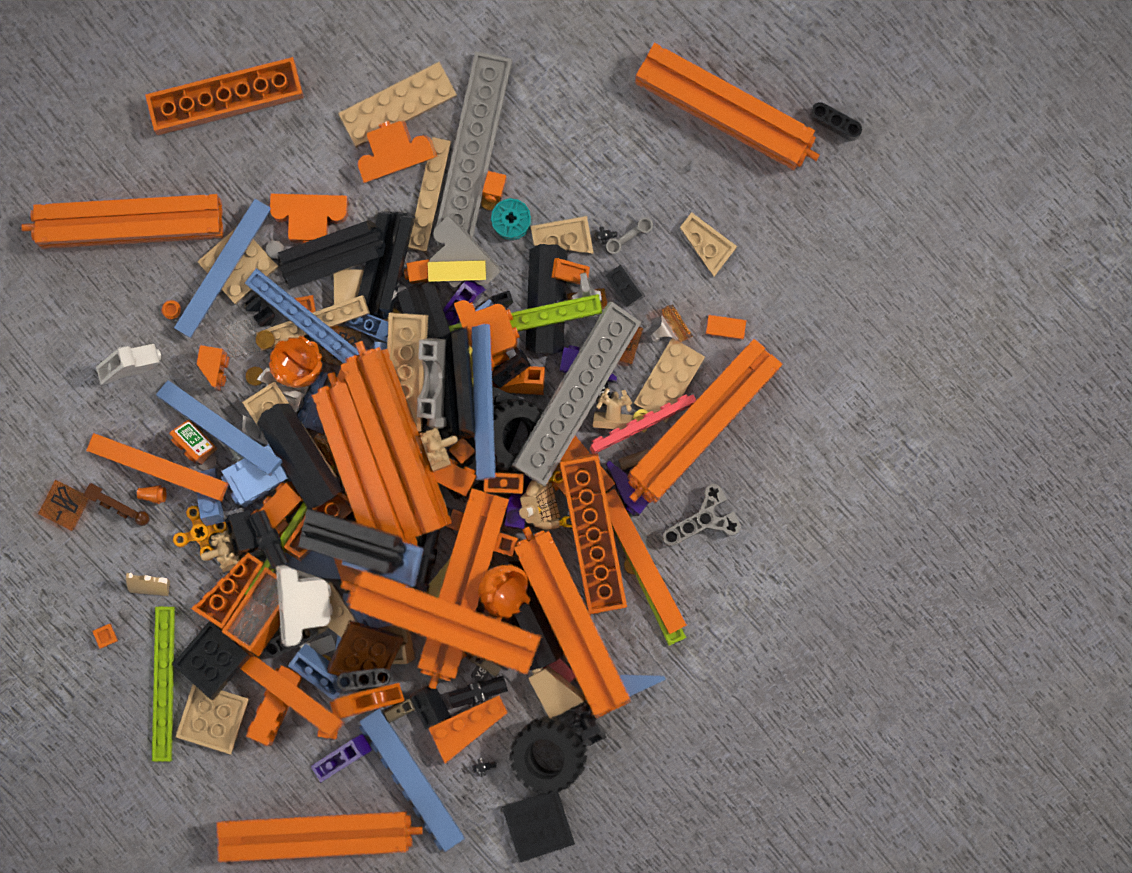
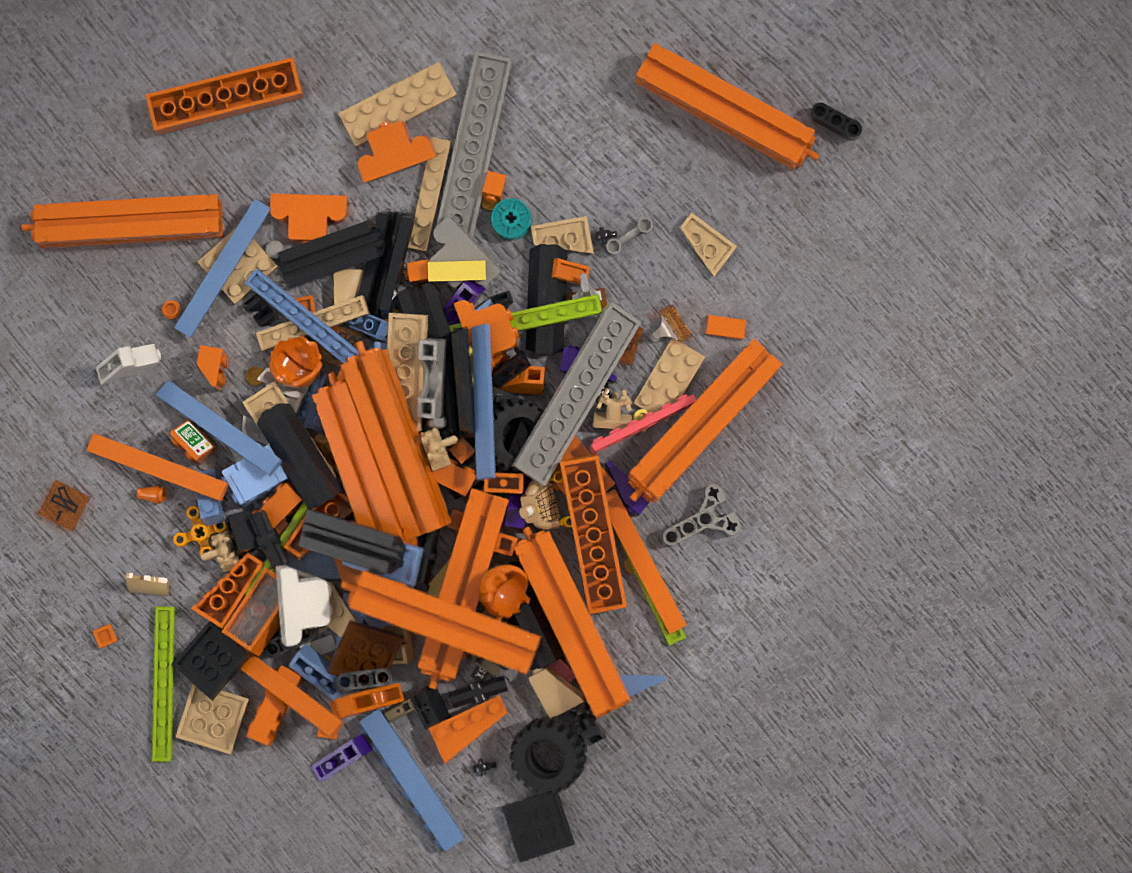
(94, 492): reddish brown plate -> none
(265, 339): pearl gold piece -> none
(315, 836): orange brick -> none
(625, 285): black hinge -> none
(632, 460): dark tan bar -> none

